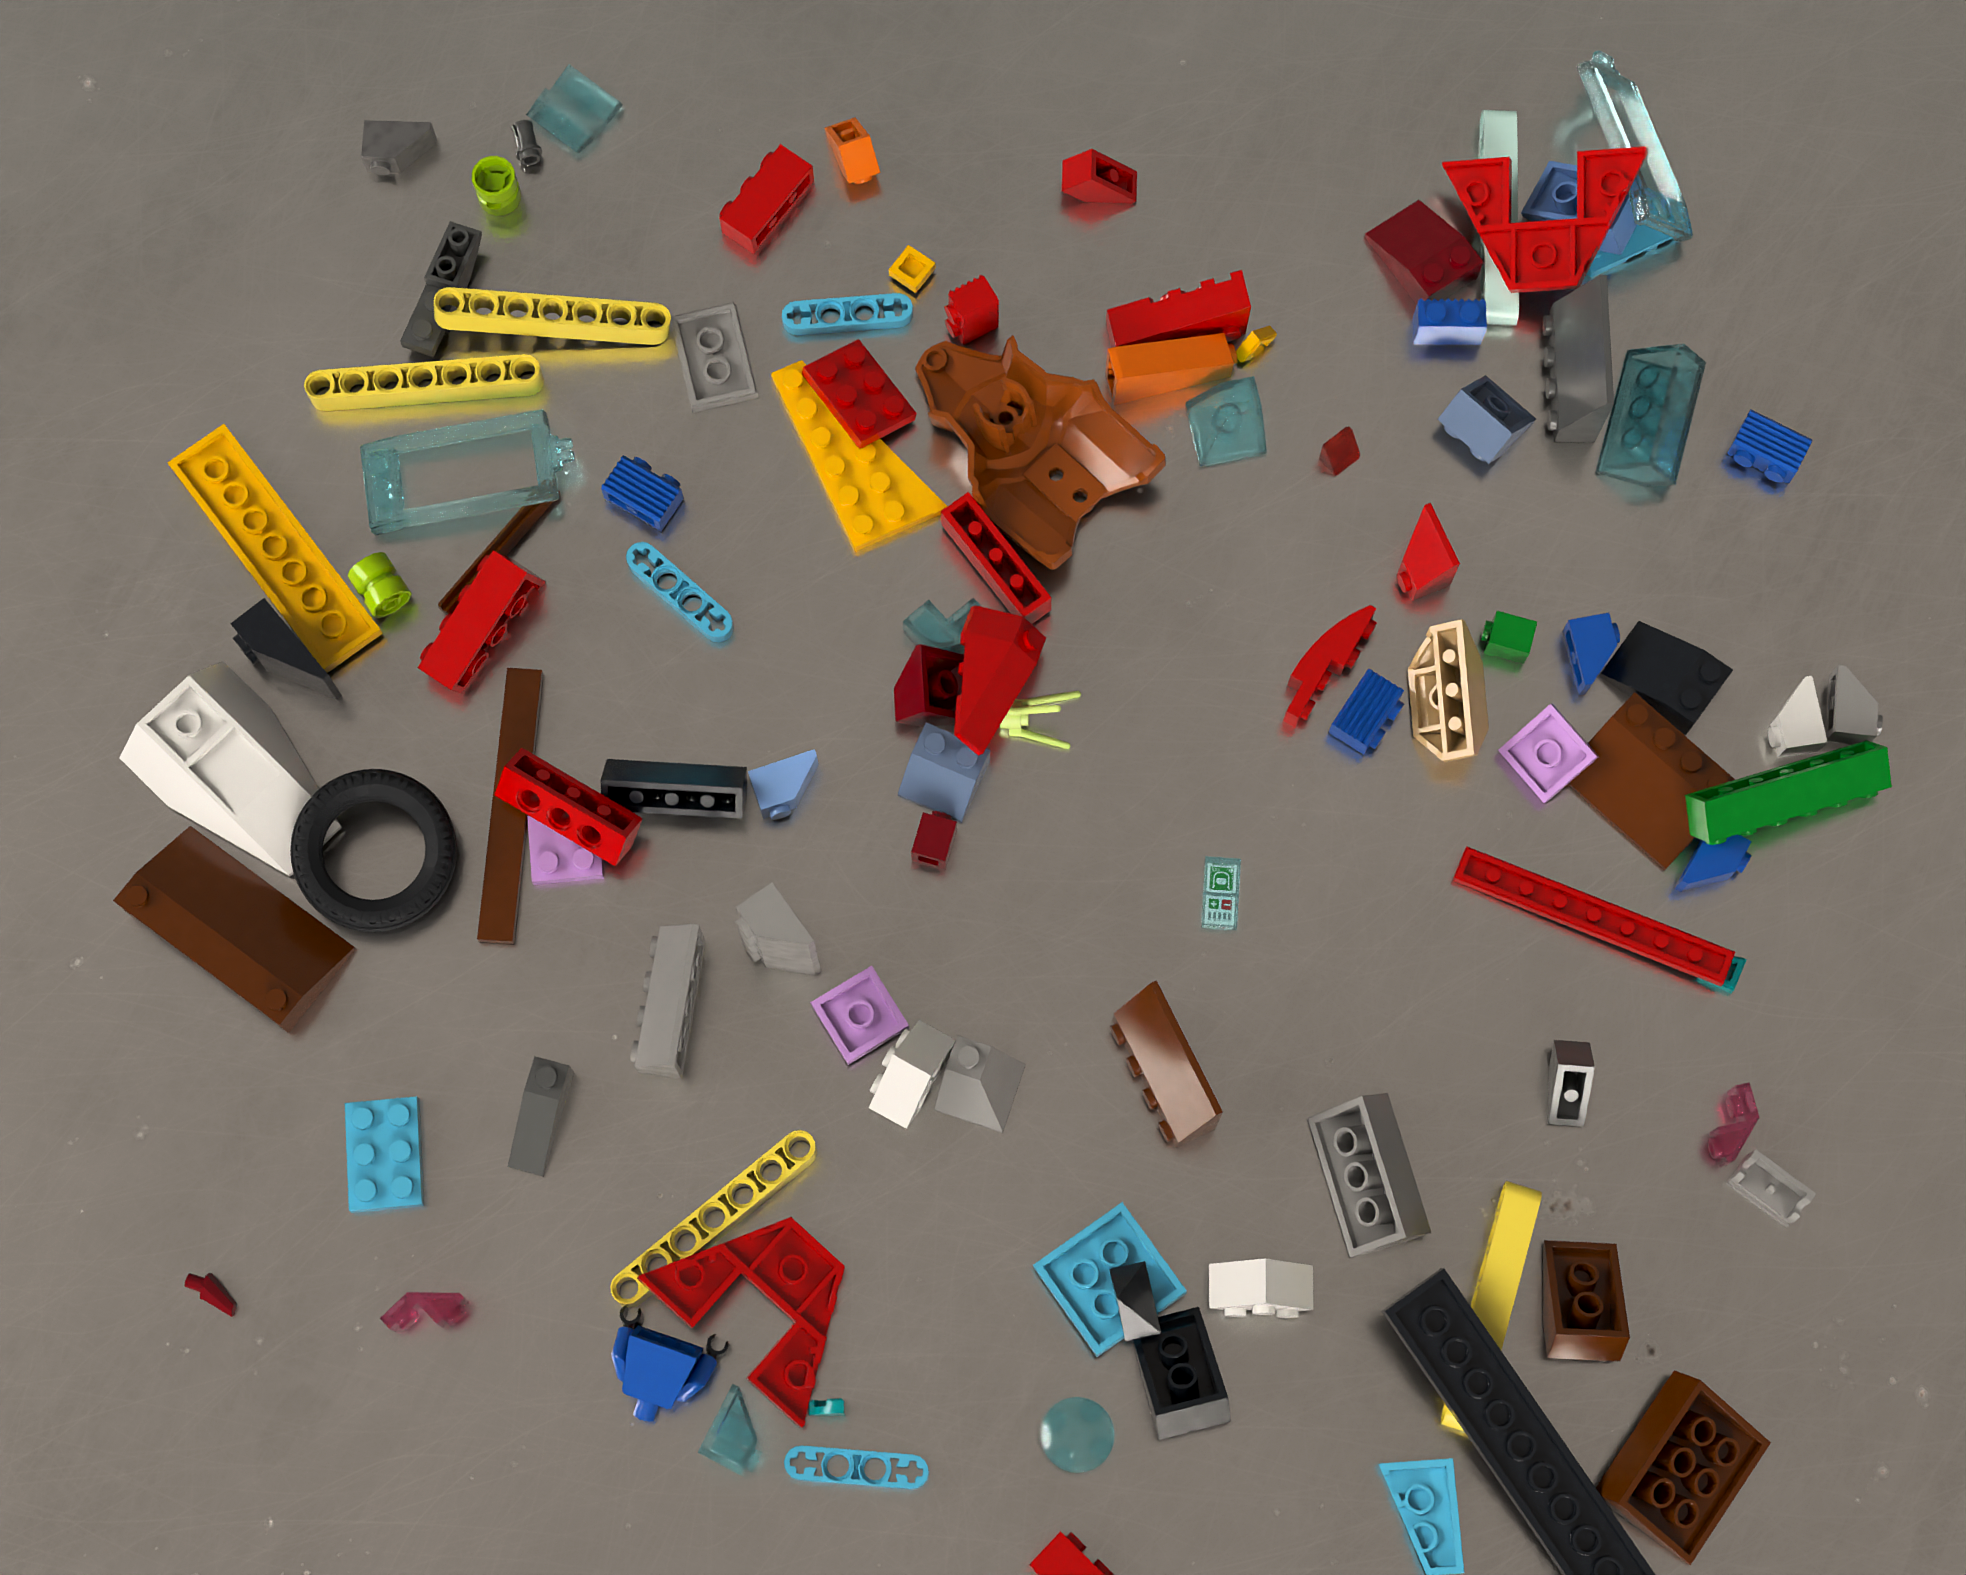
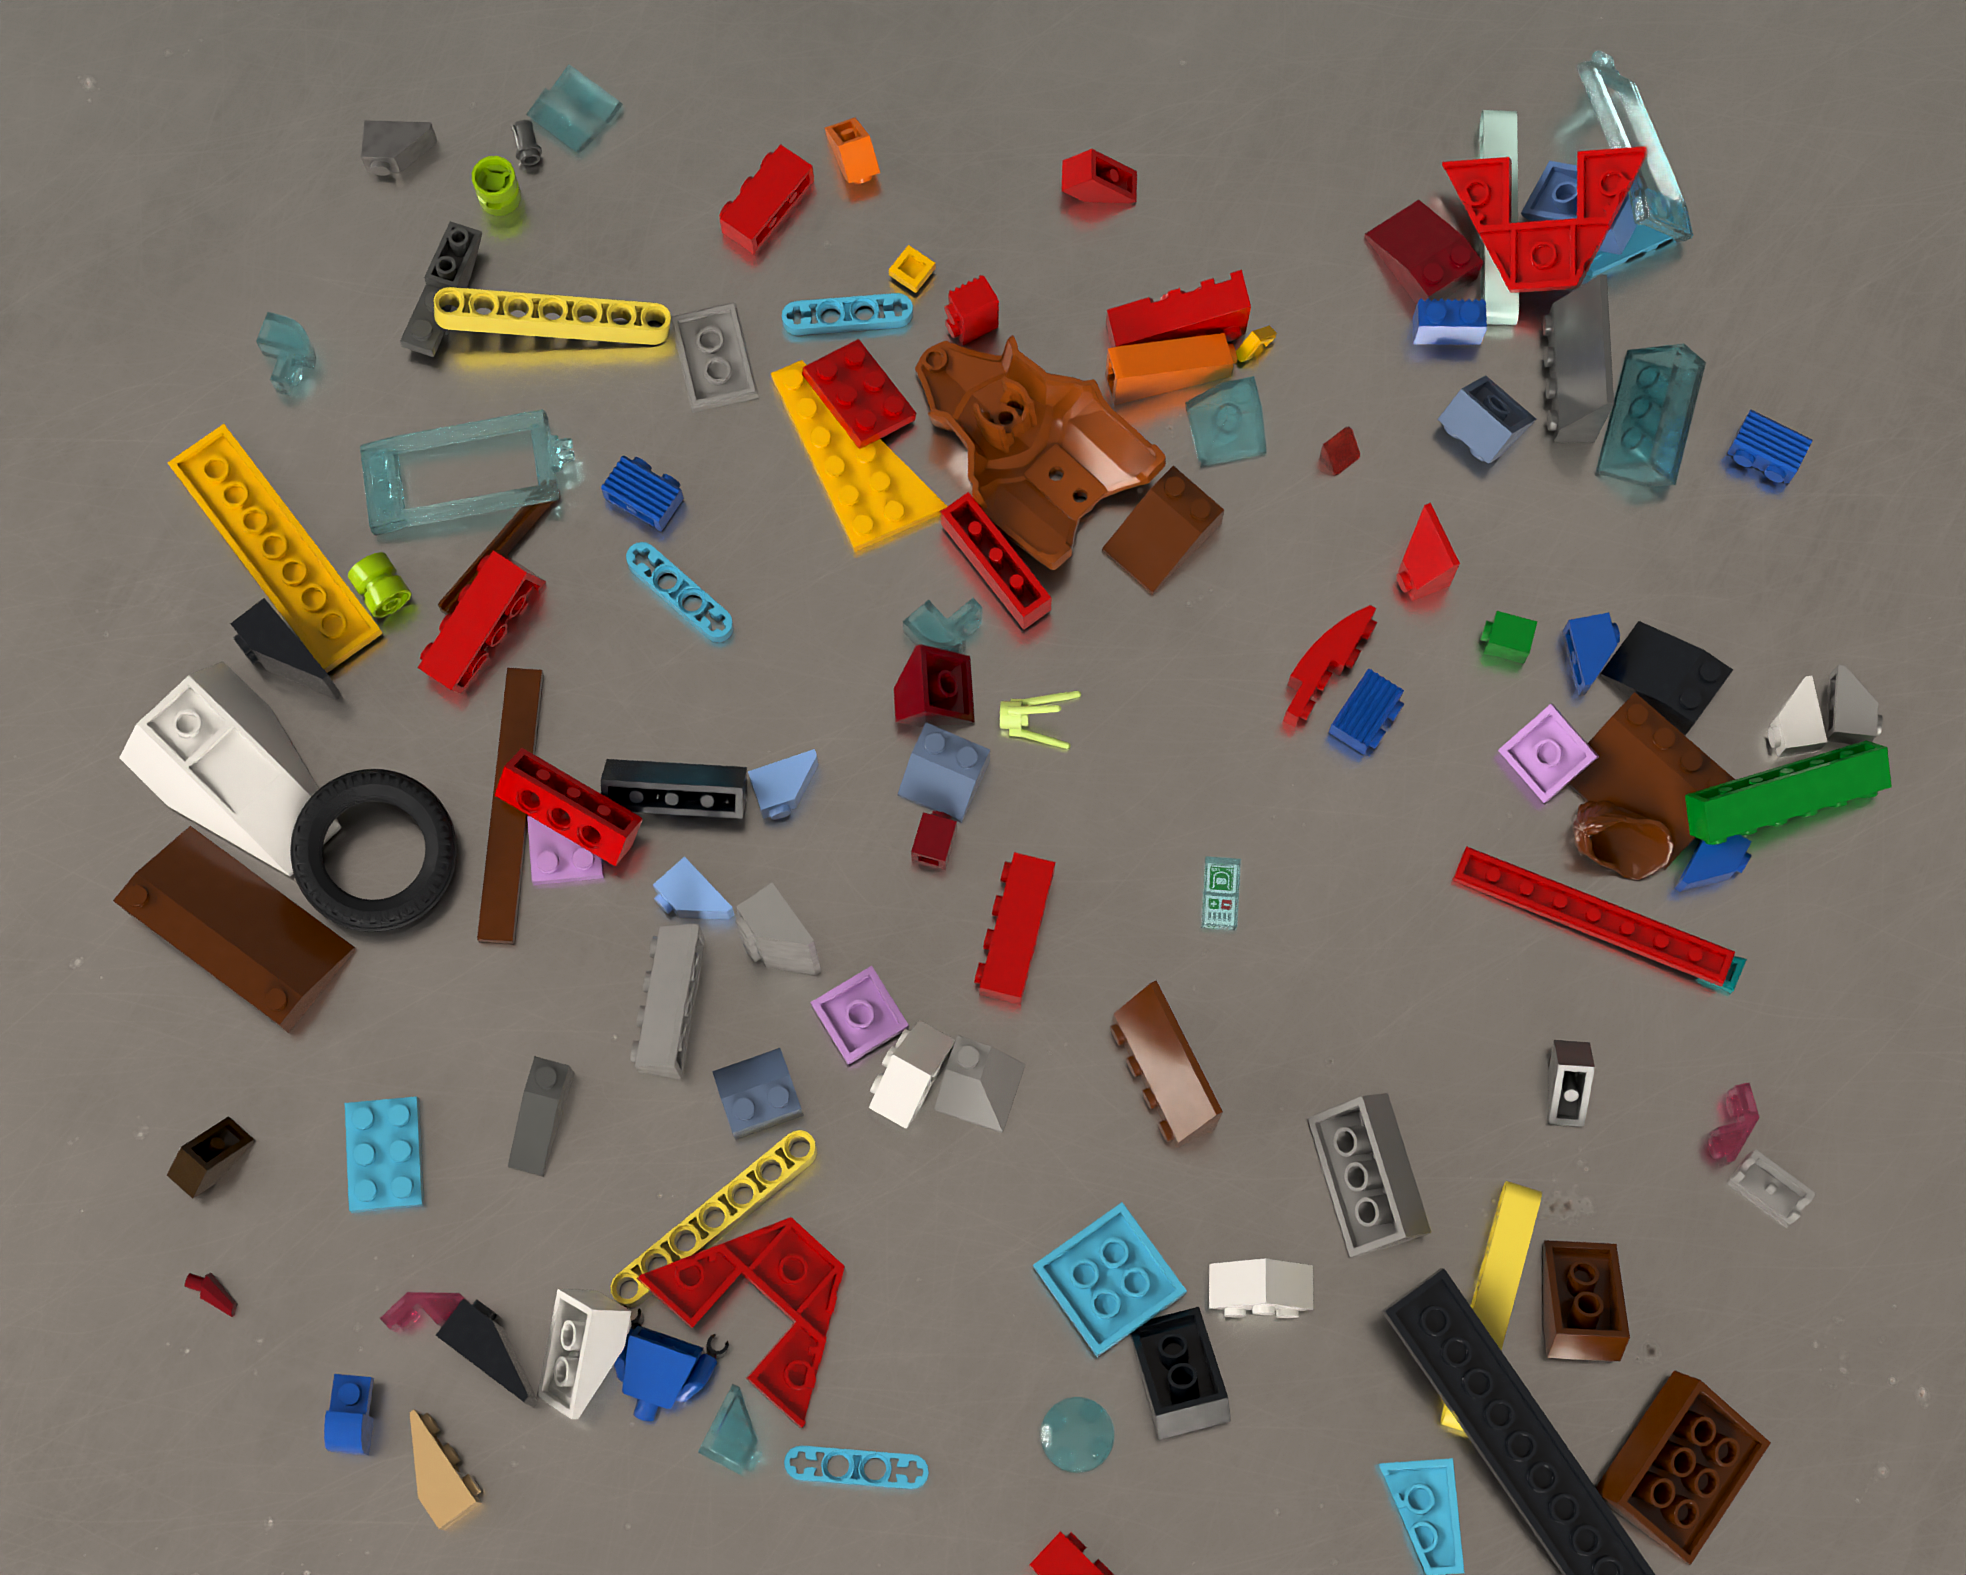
(209, 1157): none -> dark brown slope
(290, 344): none -> clear light blue brick
(348, 1420): none -> blue brick
(410, 374): light yellow beam -> none
(439, 1481): none -> tan slope
(483, 1342): none -> black slope
(581, 1348): none -> white slope
(690, 894): none -> light blue slope
(757, 1093): none -> sand blue slope
(831, 1407): teal tile -> none
(997, 662): red wedge -> none
(1016, 928): none -> red brick
(1135, 1301): black slope -> none
(1164, 530): none -> reddish brown slope
(1448, 693): tan wedge -> none
(1622, 839): none -> reddish brown hair

